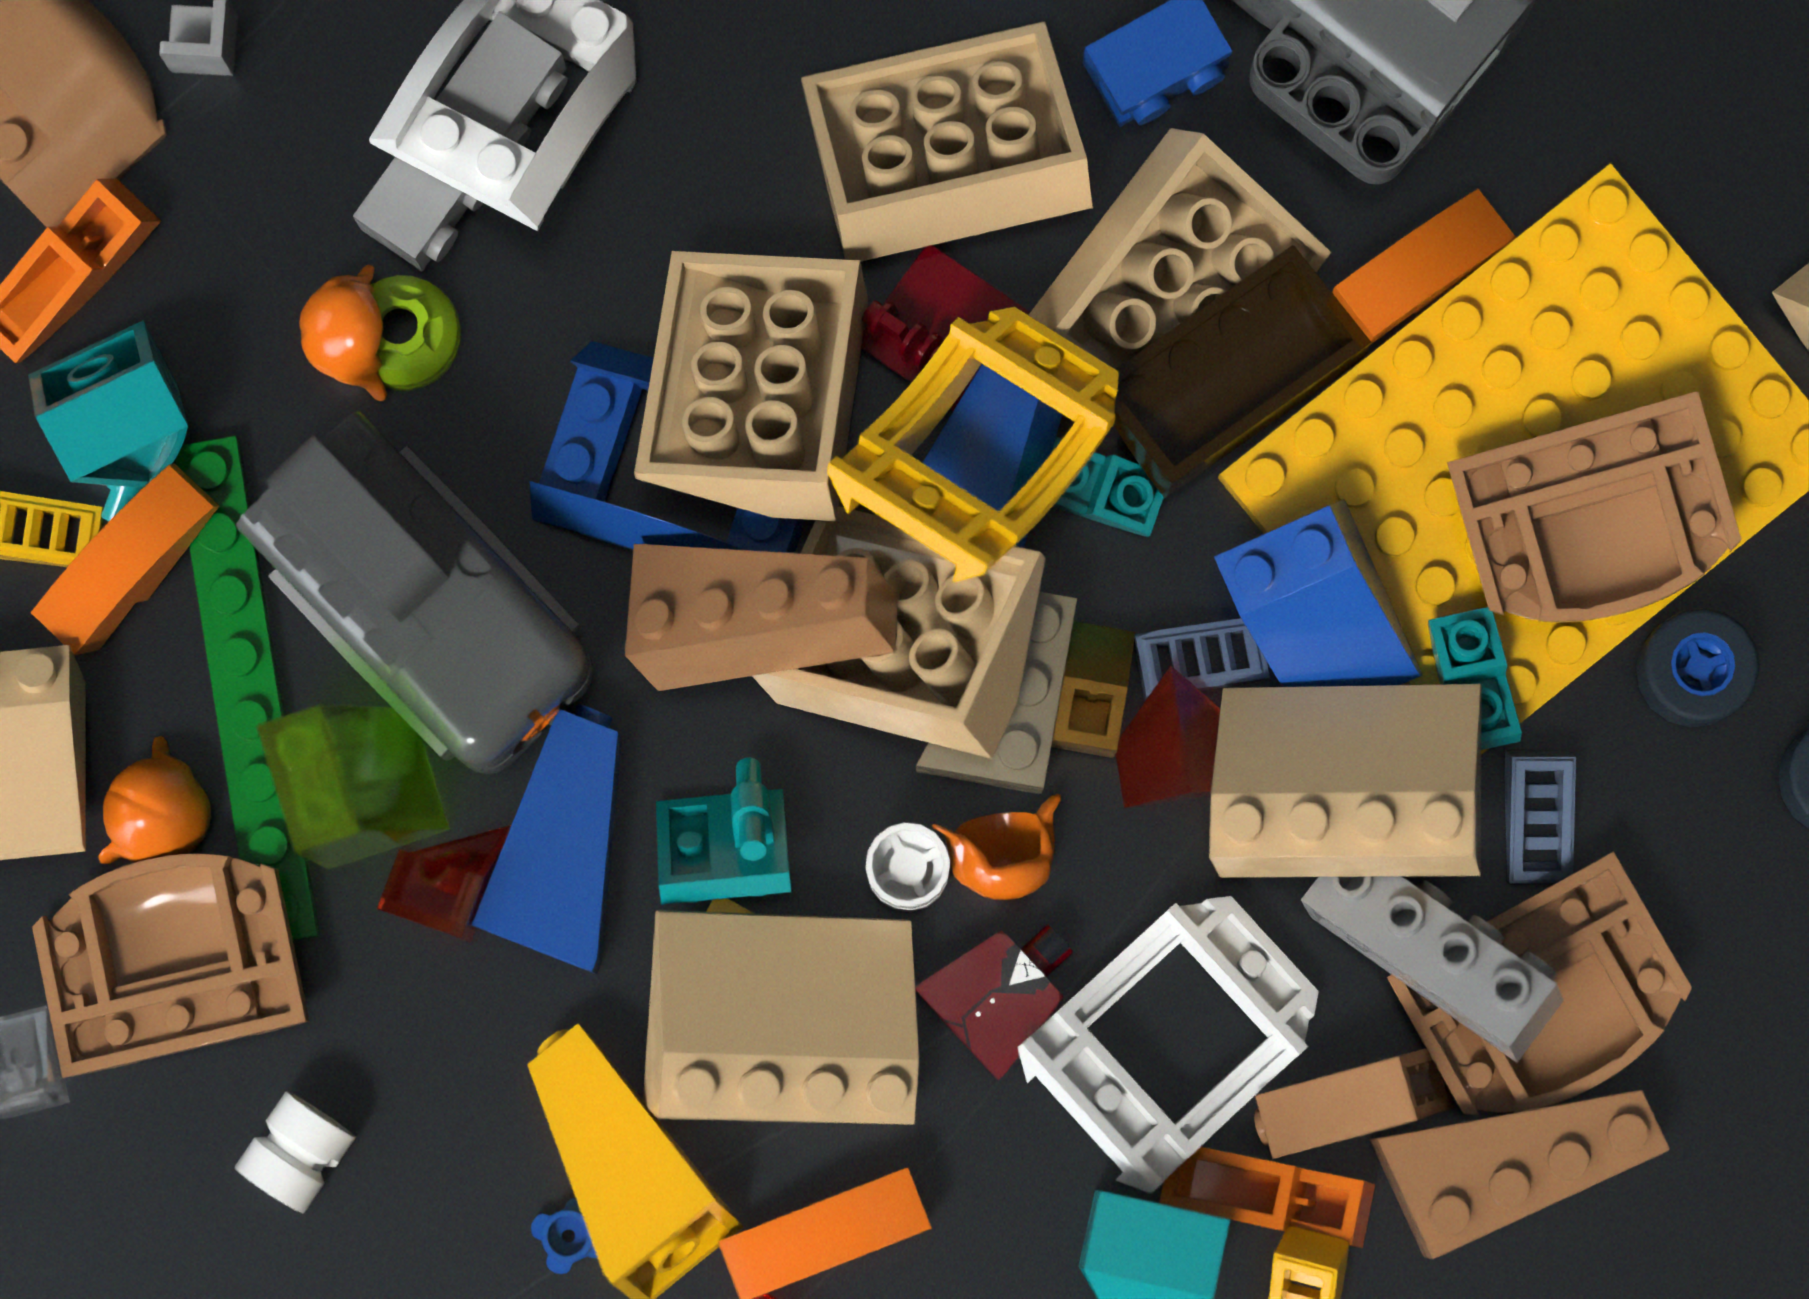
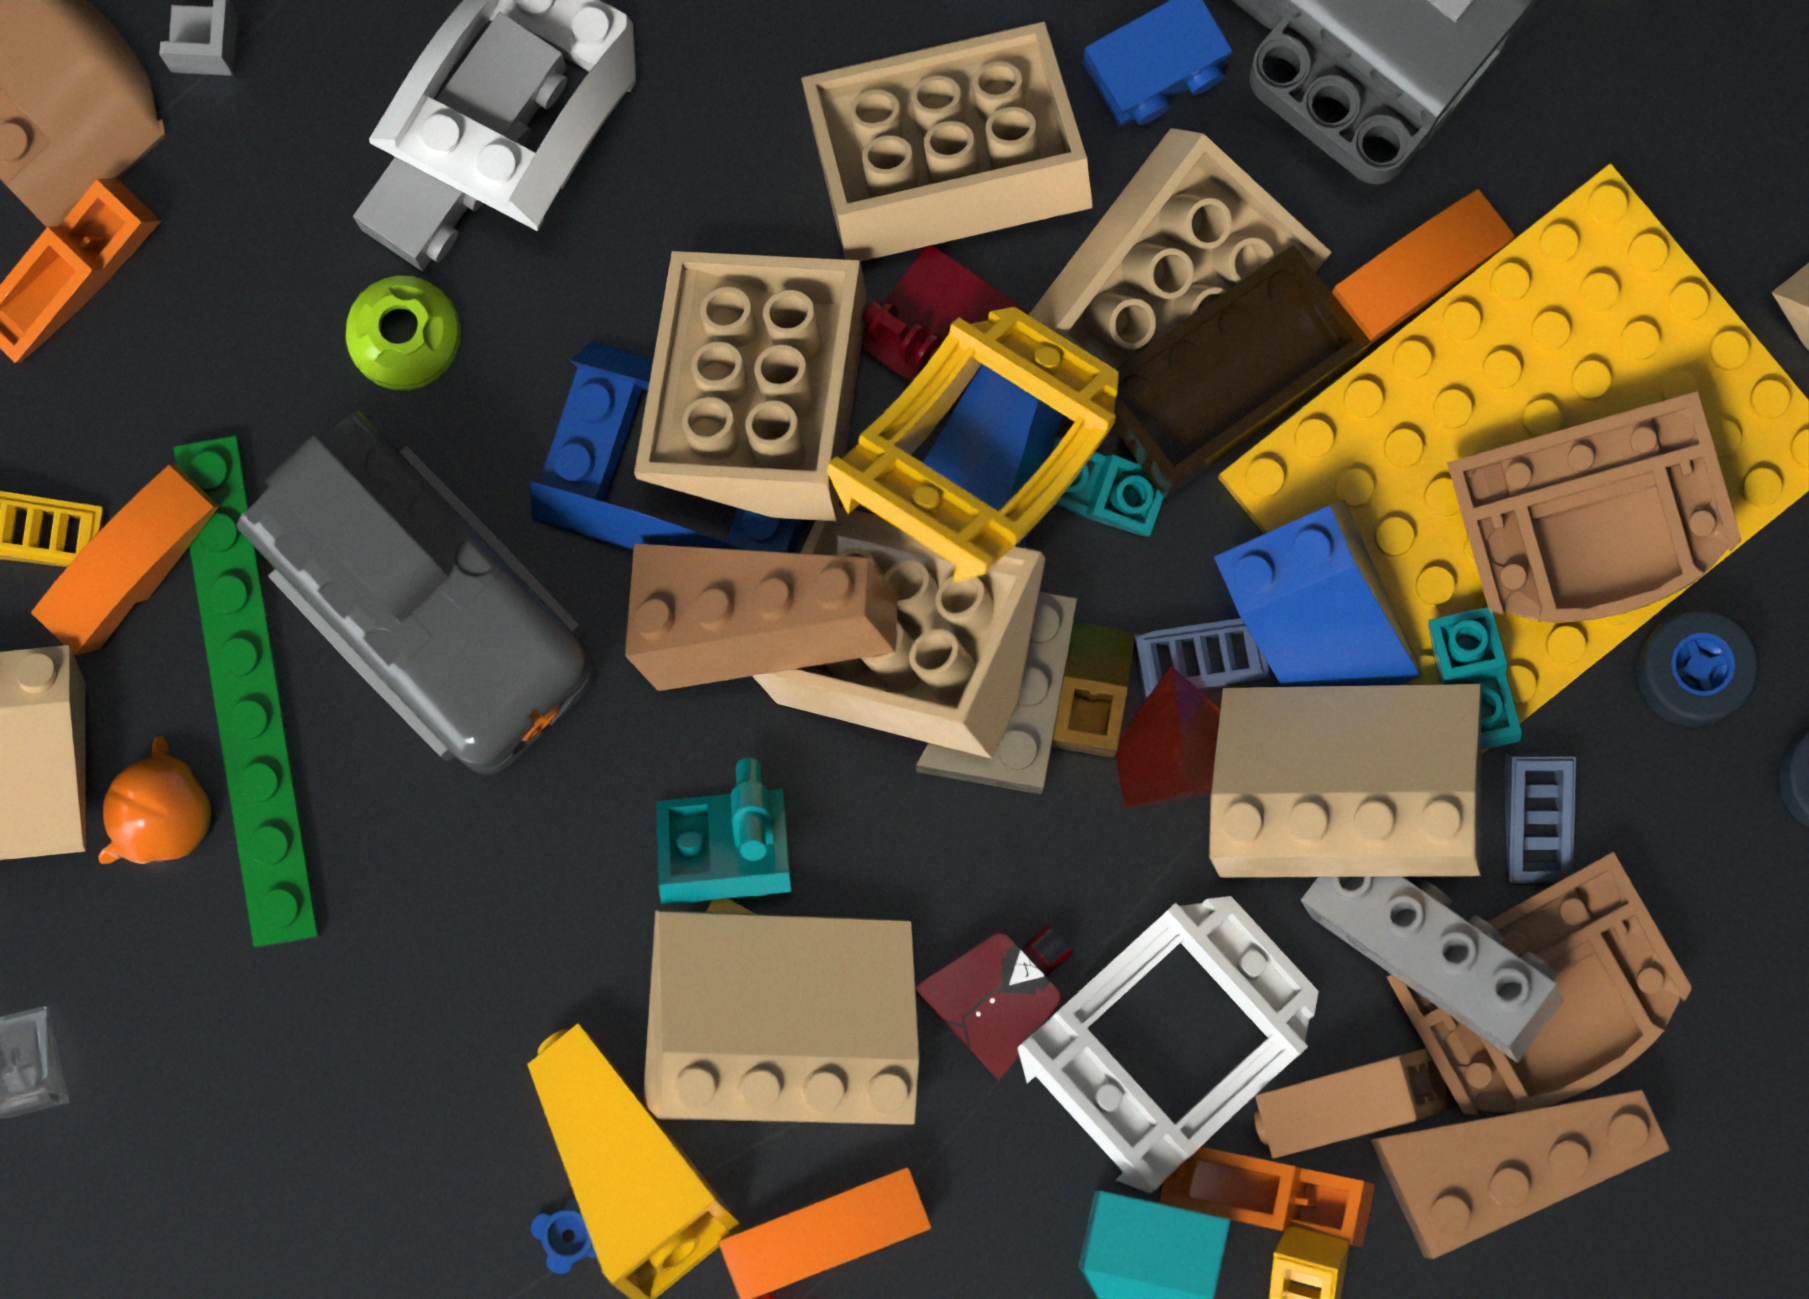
(112, 413): teal piece -> none
(168, 961): medium nougat slope -> none
(295, 1152): white wheel -> none
(344, 331): orange hair -> none
(351, 782): clear neon green slope -> none
(443, 883): clear red slope -> none
(558, 852): blue slope -> none
(907, 867): white wheel -> none
(1003, 852): orange hair -> none

